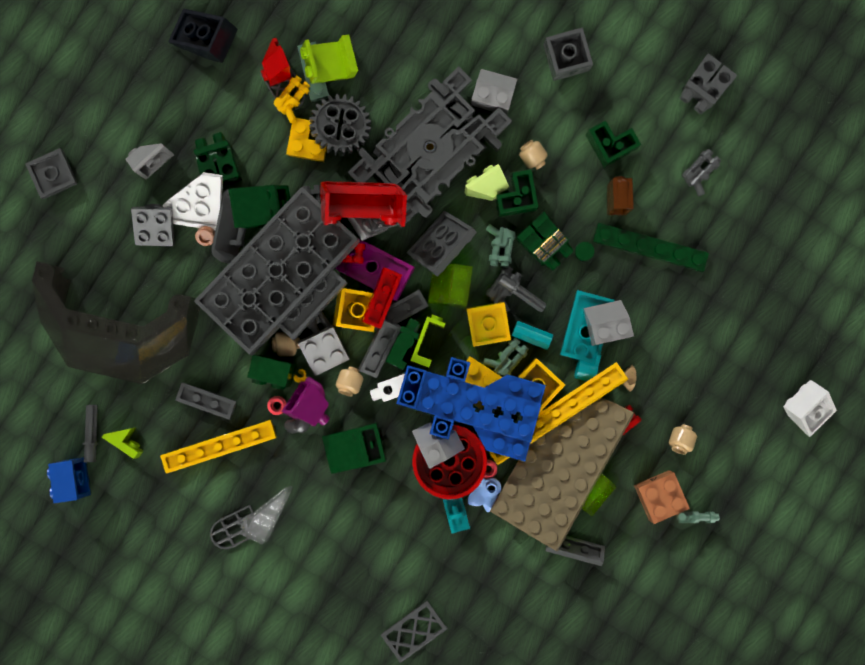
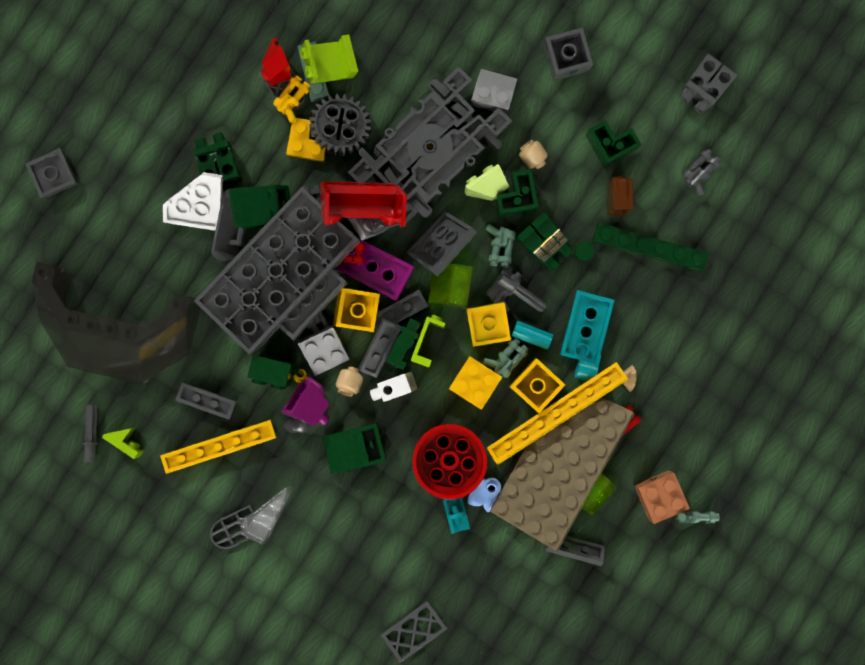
(68, 480): blue brick -> none
(148, 159): light grey slope -> none
(153, 225): plate -> none
(203, 34): black slope -> none
(205, 236): nougat tile -> none
(271, 402): coral plate -> none
(284, 345): tan head -> none
(381, 298): red plate -> none
(434, 448): light grey slope -> none
(453, 400): blue piece -> none
(493, 472): coral plate -> none
(608, 322): light grey slope -> none
(682, 439): tan head -> none
(810, 407): white slope -> none

